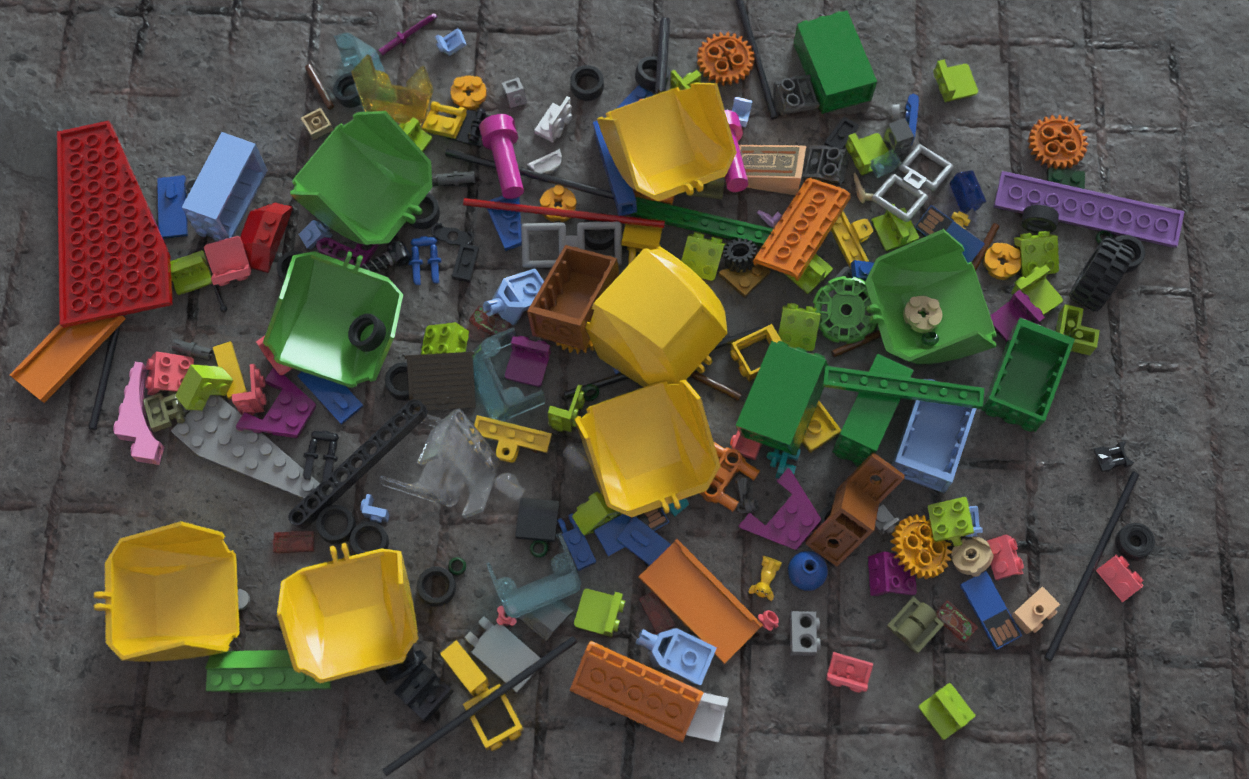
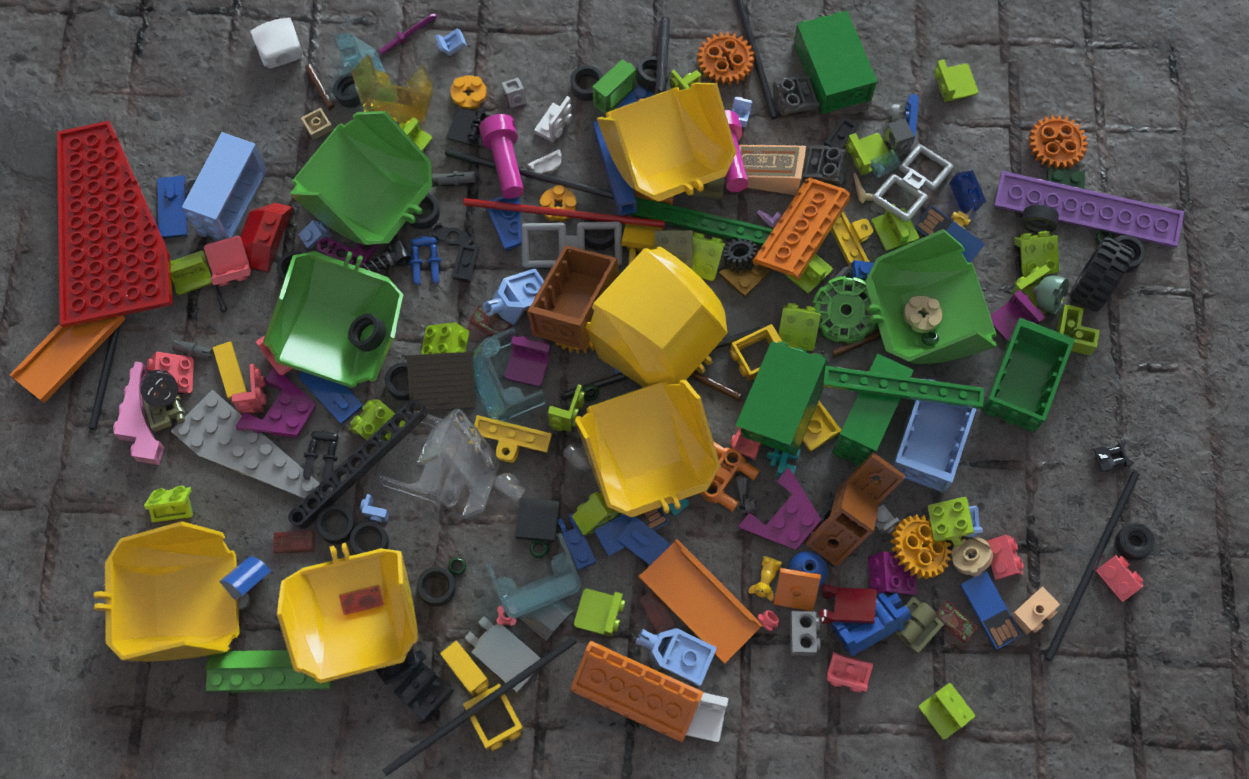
(159, 388): none -> black head
(169, 504): none -> lime bracket
(200, 384): lime brick -> none
(244, 577): none -> blue brick
(277, 42): none -> white piece
(361, 599): none -> clear red tile
(372, 418): none -> lime bracket
(444, 125): yellow plate -> none
(614, 86): none -> bright green window
(677, 243): none -> olive plate
(796, 589): none -> orange plate
(851, 605): none -> dark red flag
(863, 635): none -> blue hips
(988, 239): reddish brown bar -> none
(1007, 252): light orange plate -> none
(1050, 293): none -> sand green cylinder

